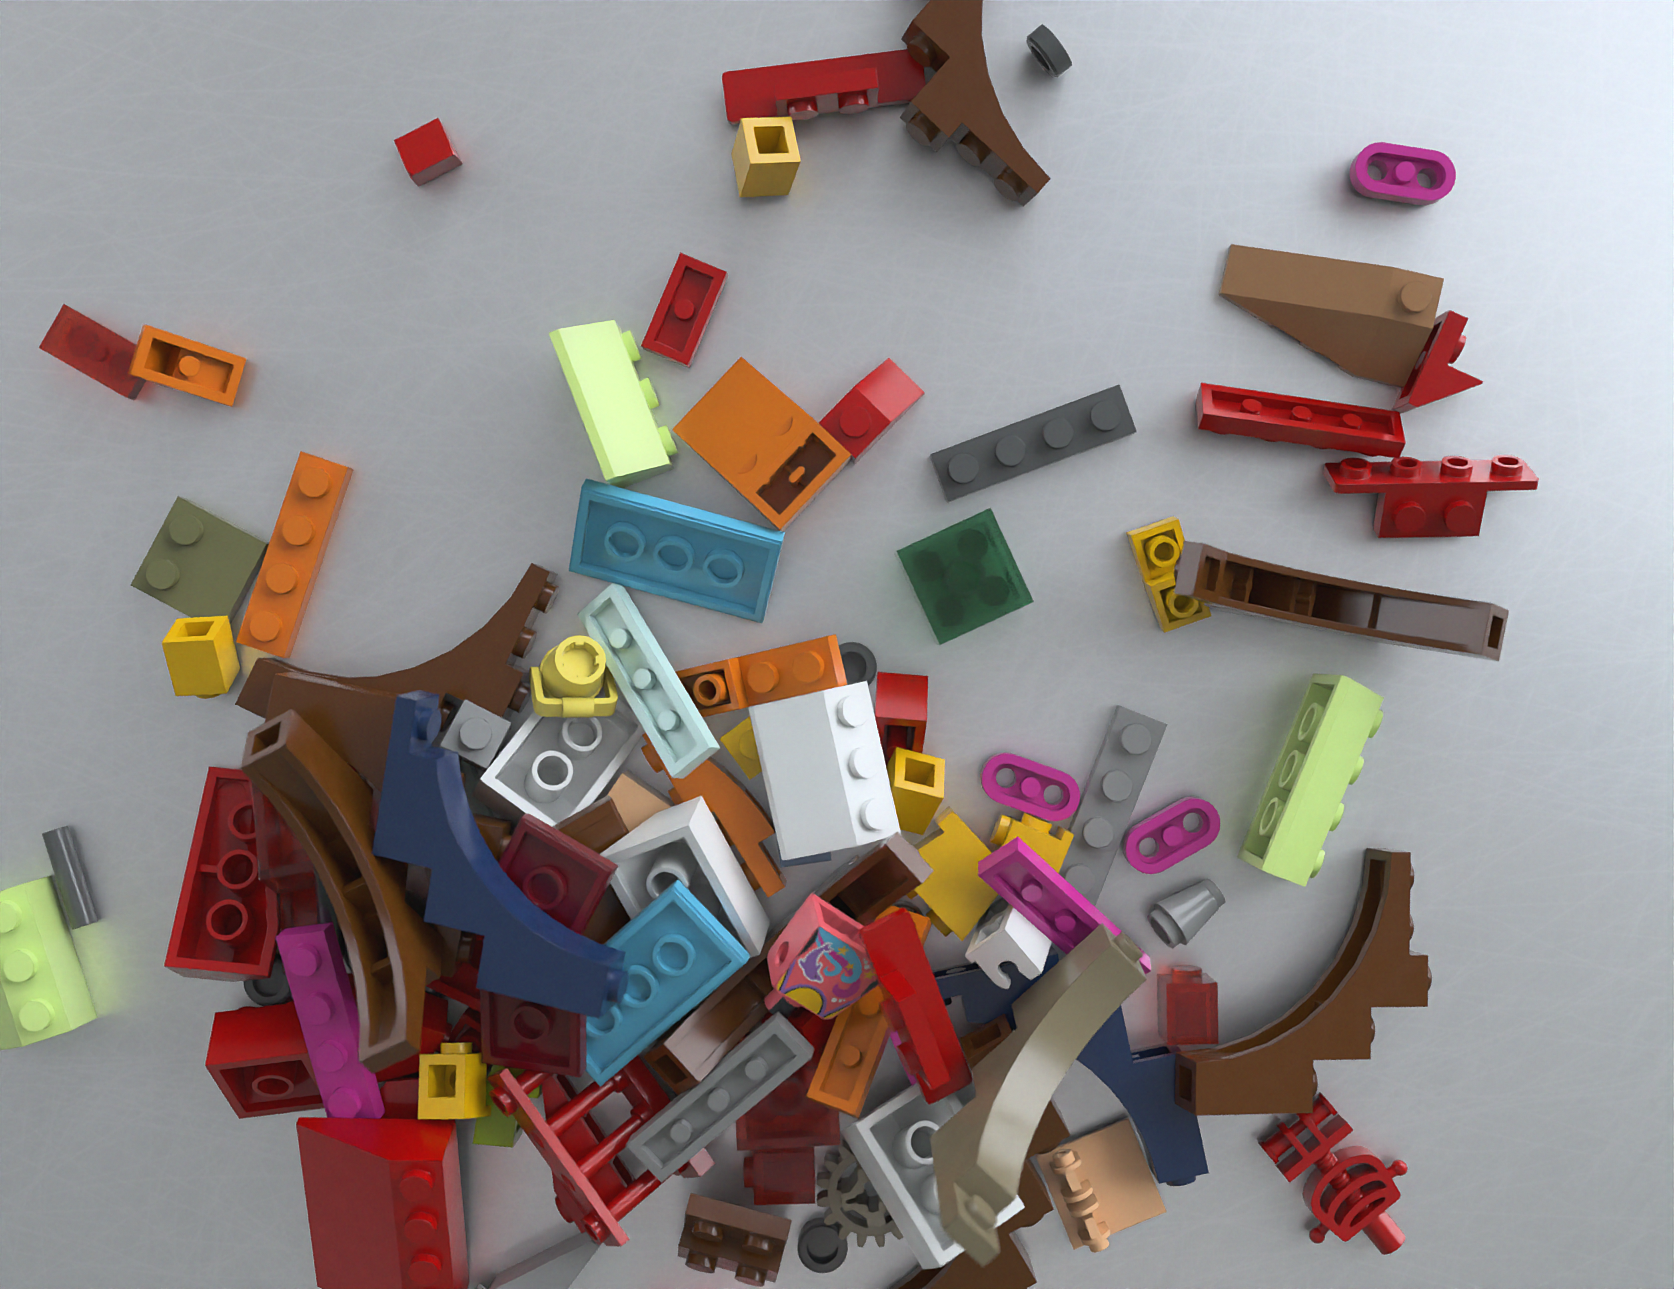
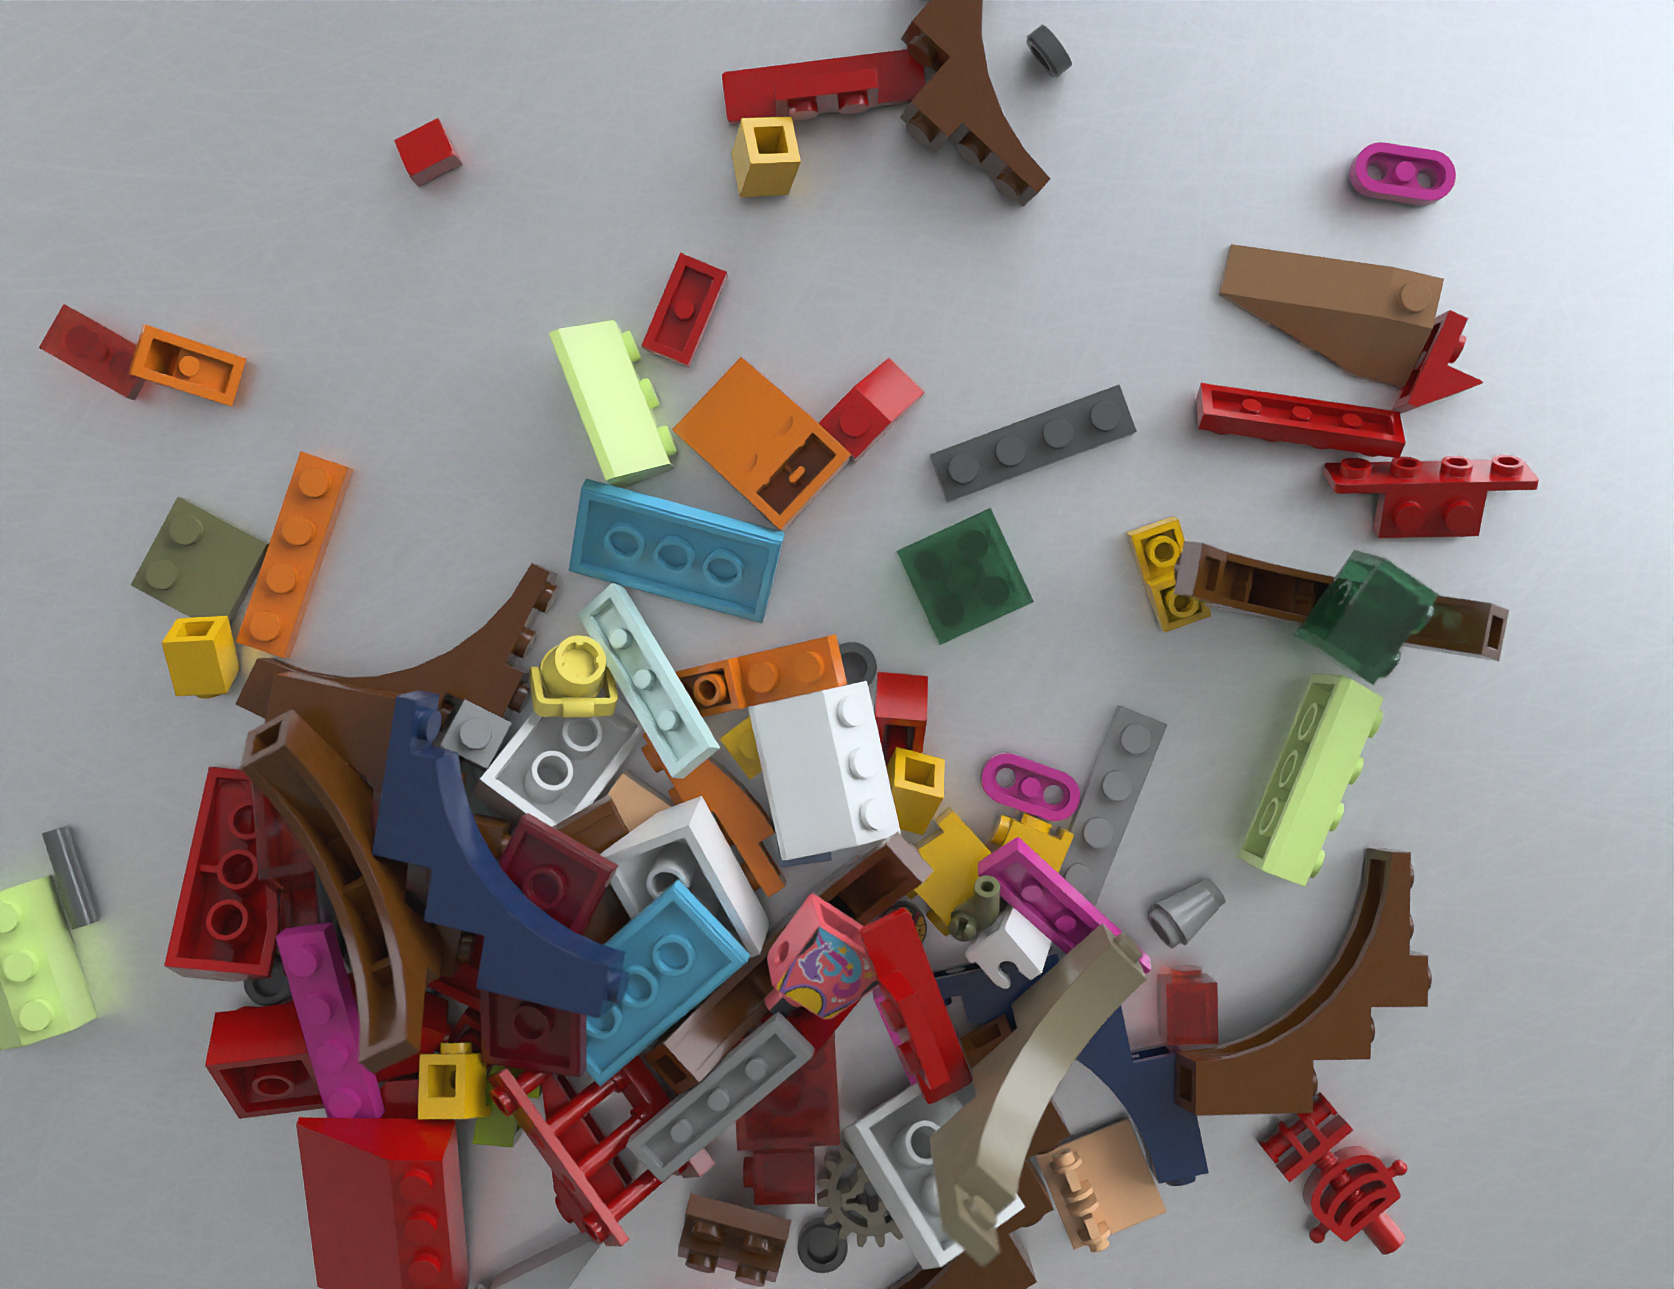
(856, 1046): orange plate -> none
(977, 911): none -> olive arm
(1170, 836): dark pink plate -> none
(1367, 616): none -> clear green brick

